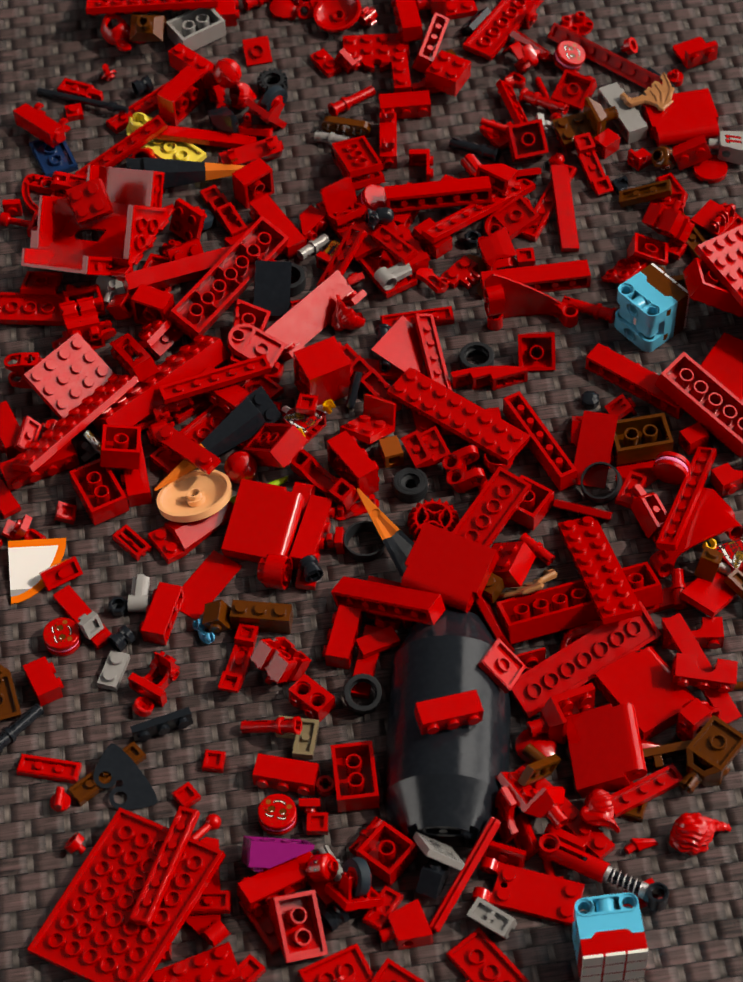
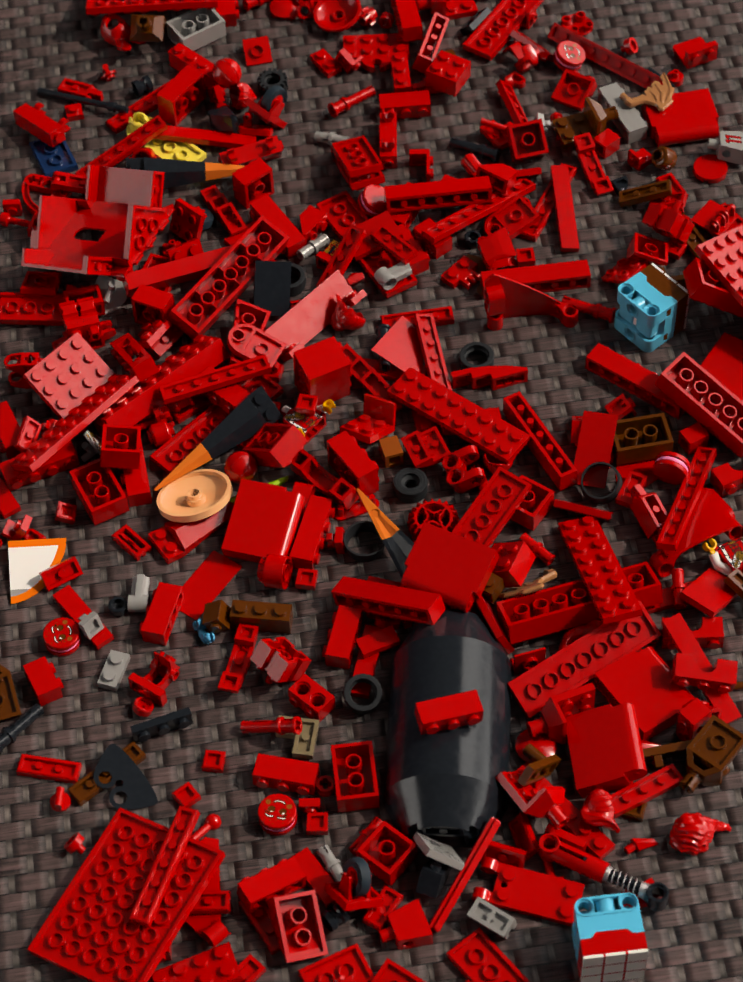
(90, 201): red brick -> none
(120, 306): red brick -> none
(121, 638): black wheel -> none
(187, 449): red plate -> none
(269, 852): magenta slope -> none
(310, 567): black wheel -> none
(322, 867): red head -> none
(331, 123): reddish brown beam -> none
(341, 202): red bracket -> none
(353, 390): black piece -> none
(379, 216): black animal -> none
(382, 20): none -> red bush
(438, 286): red piece -> none
(502, 665): red tile -> none
(506, 806): red tile -> none
(536, 99): red pin -> none
(537, 351): red slope -> none
(542, 89): red bar -> none
(557, 159): red piece -> none
(590, 399): black tile -> none
(691, 152): red bracket -> none
(708, 564): reddish brown brick -> none

